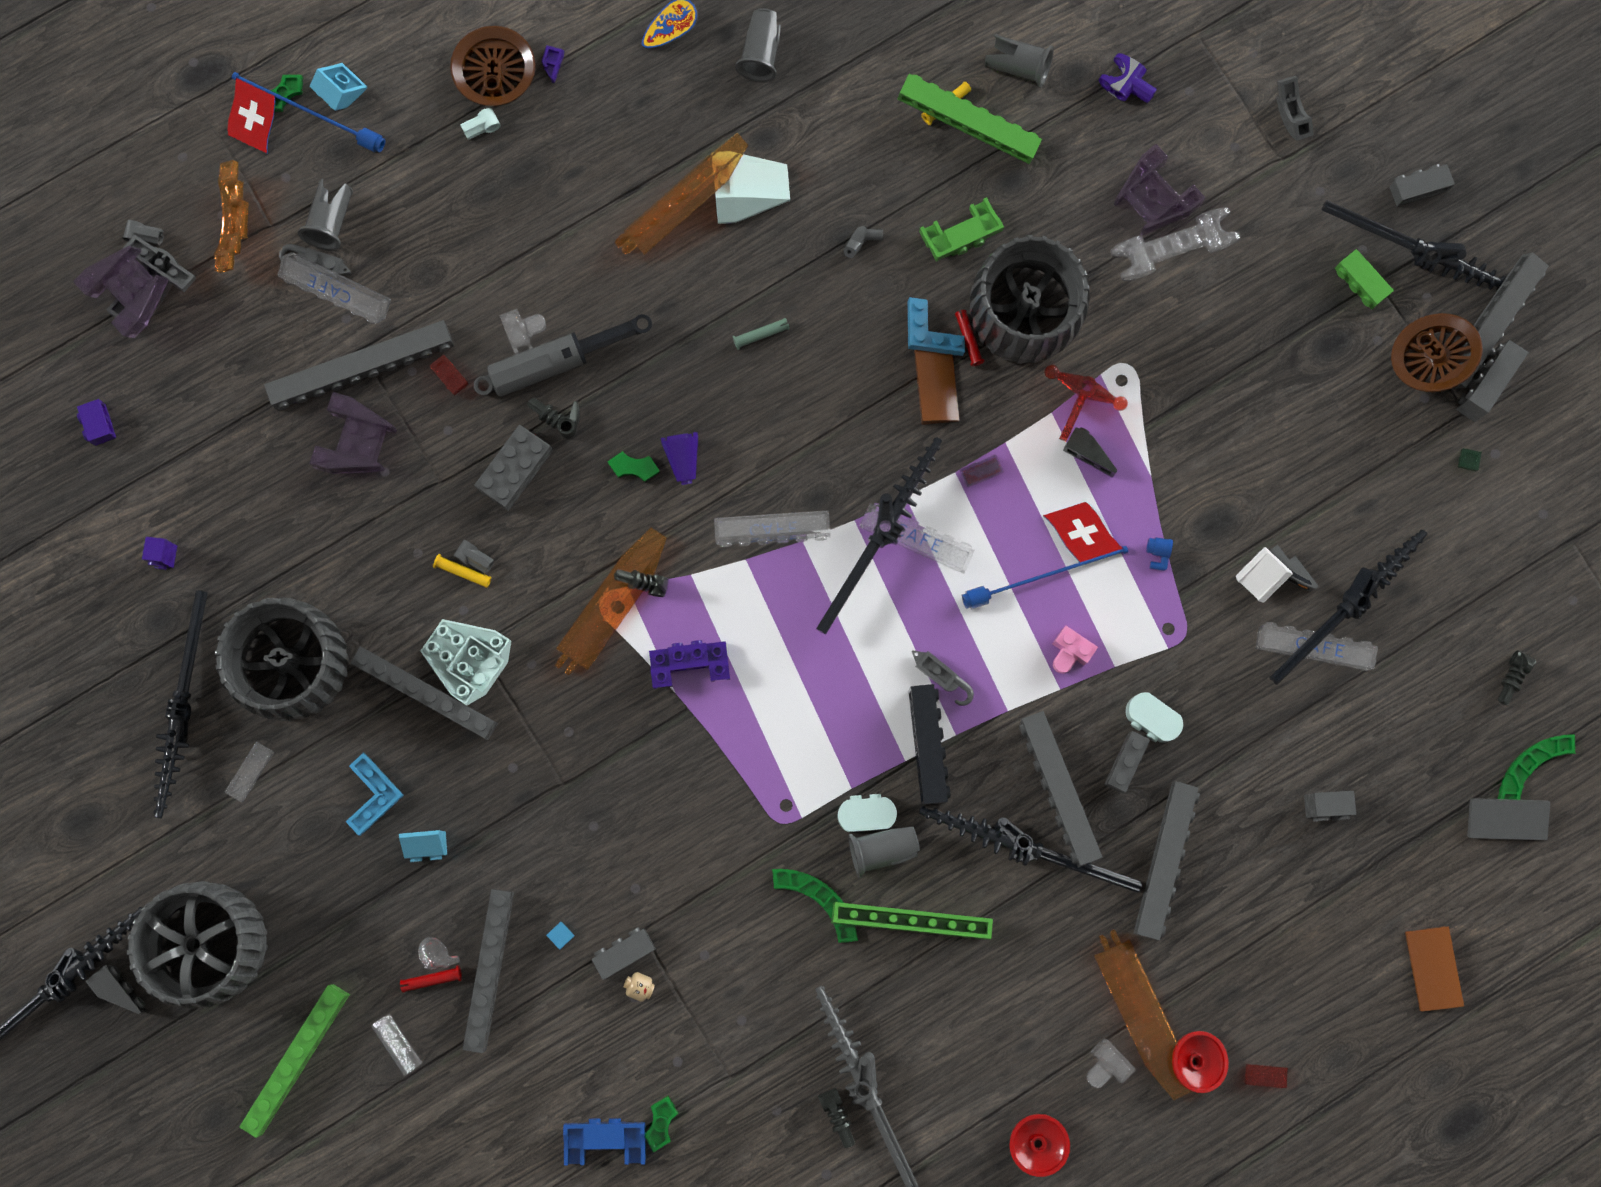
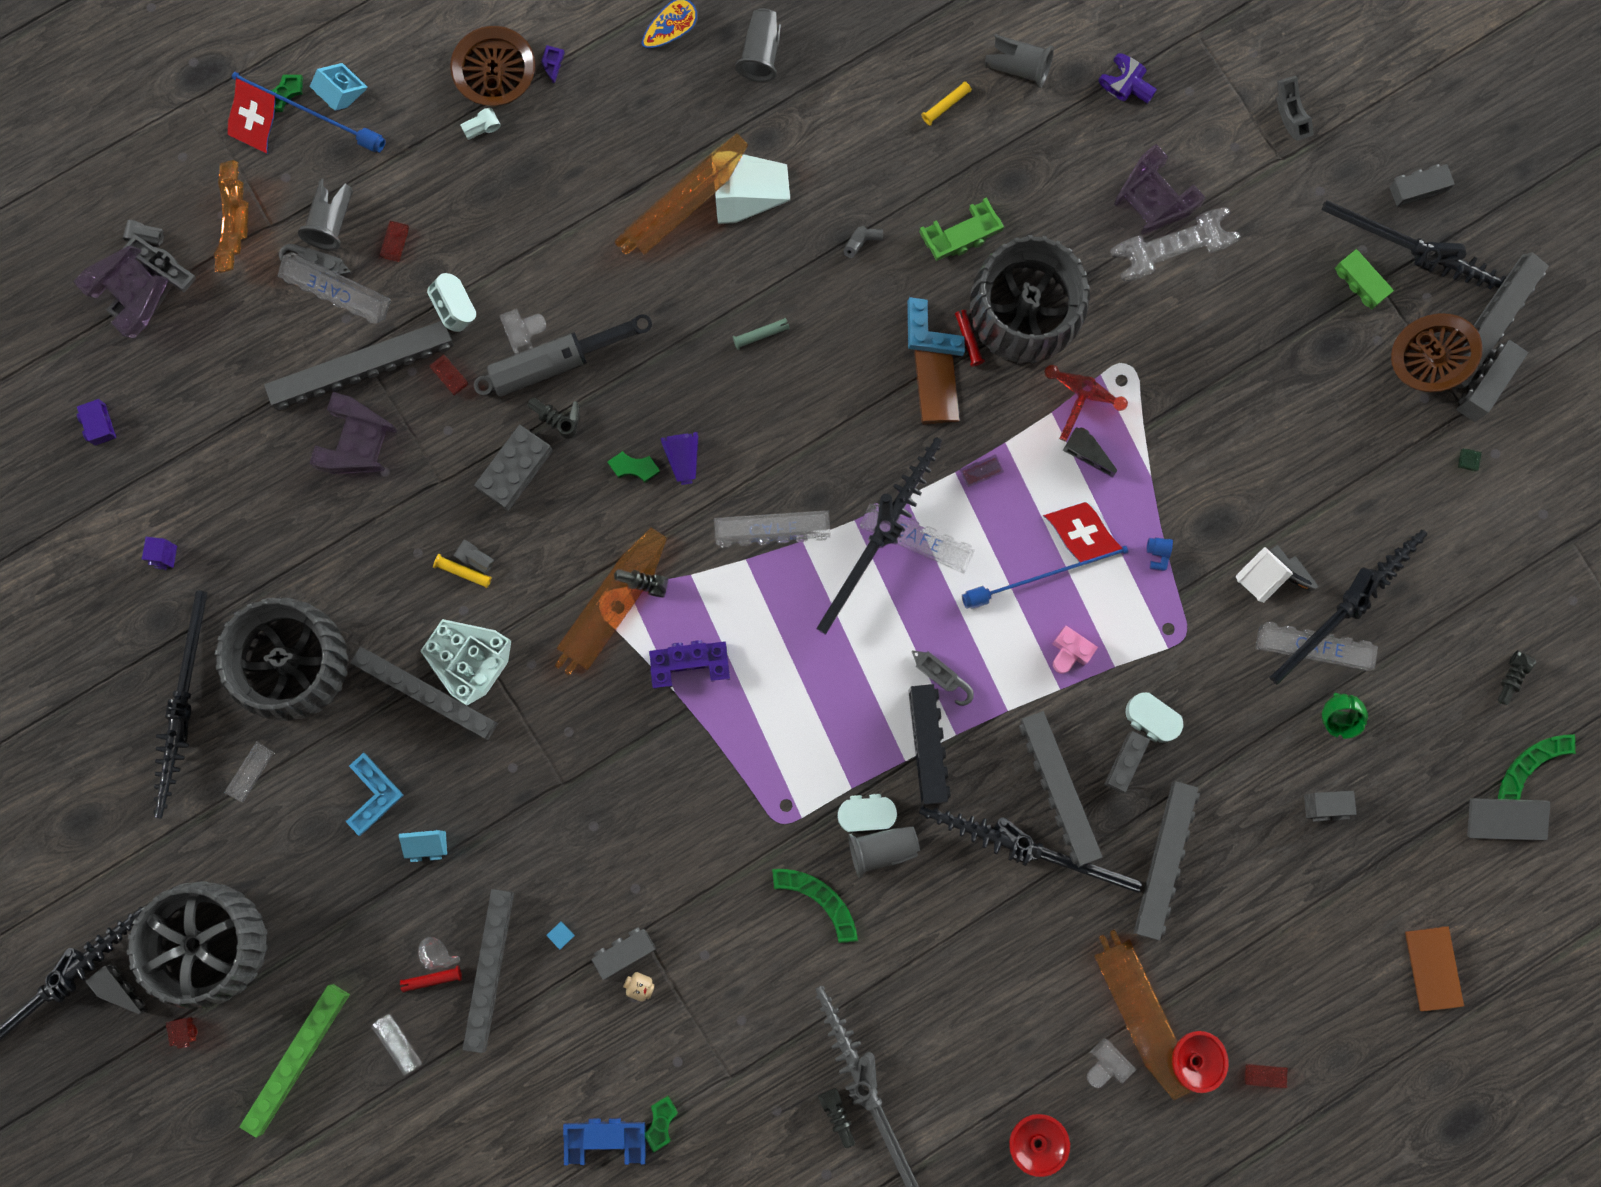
(181, 1032): none -> clear red brick
(394, 241): none -> clear red plate
(451, 302): none -> light aqua brick
(911, 921): bright green brick -> none
(969, 118): bright green brick -> none
(1344, 723): none -> green piece

